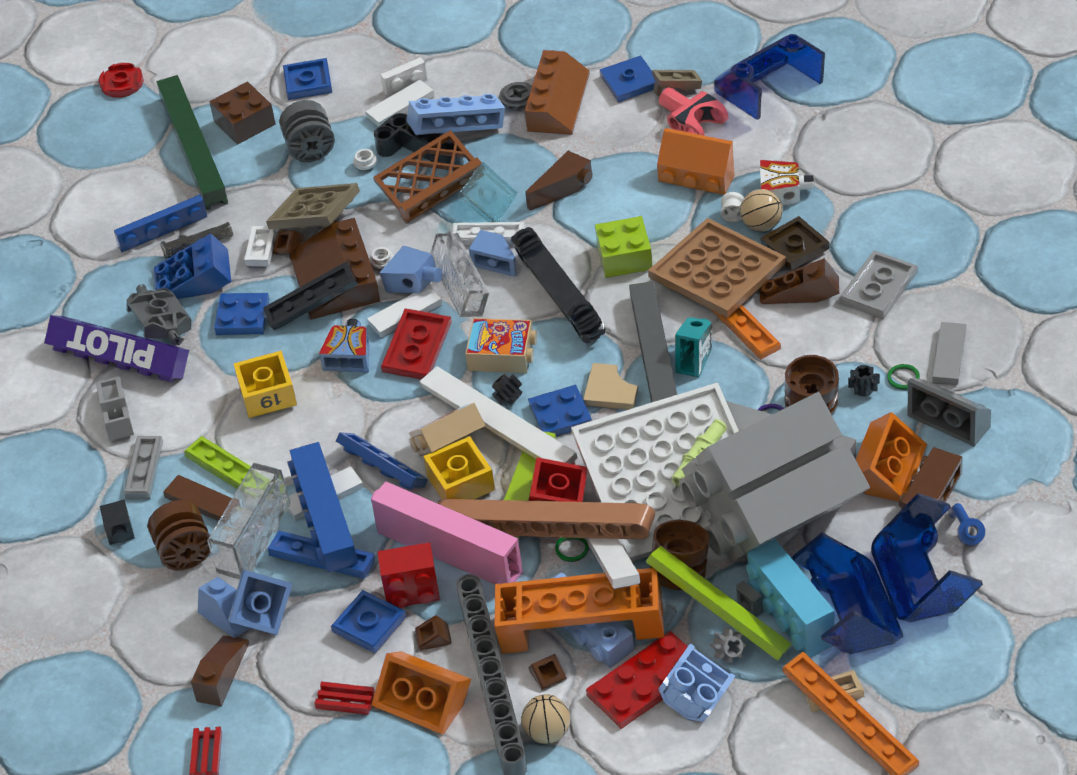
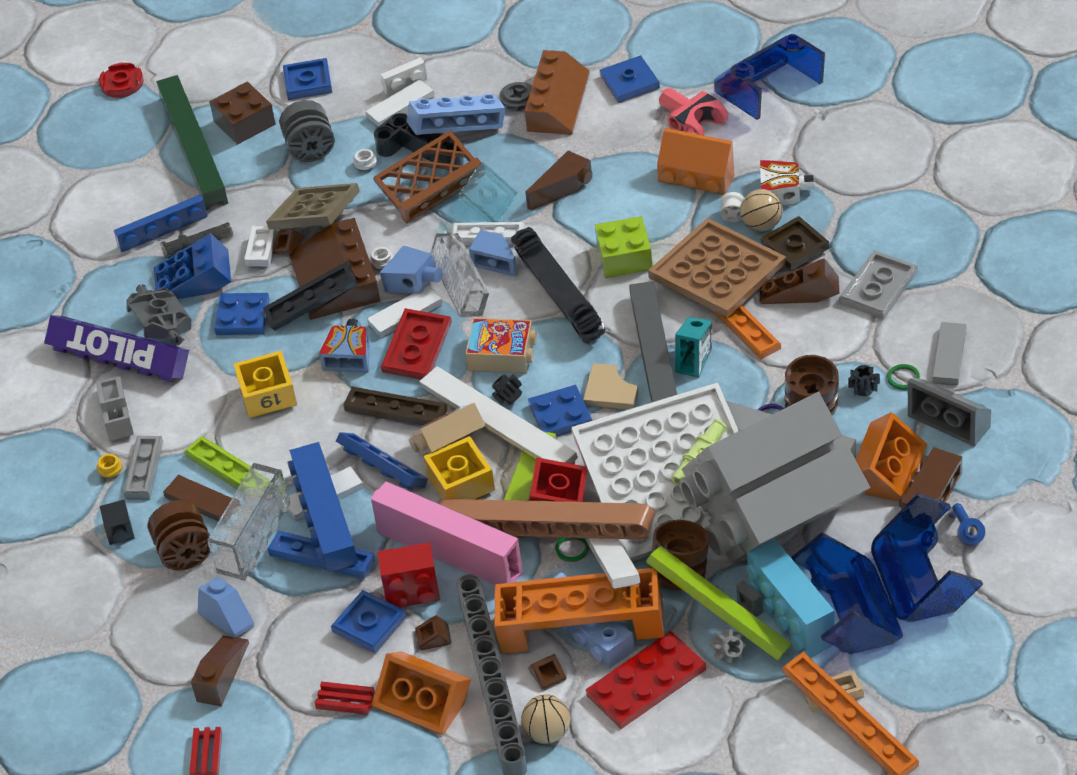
(109, 465): none -> yellow plate
(260, 602): medium blue slope -> none
(393, 406): none -> dark brown plate
(673, 79): dark tan plate -> none
(694, 685): light blue slope -> none

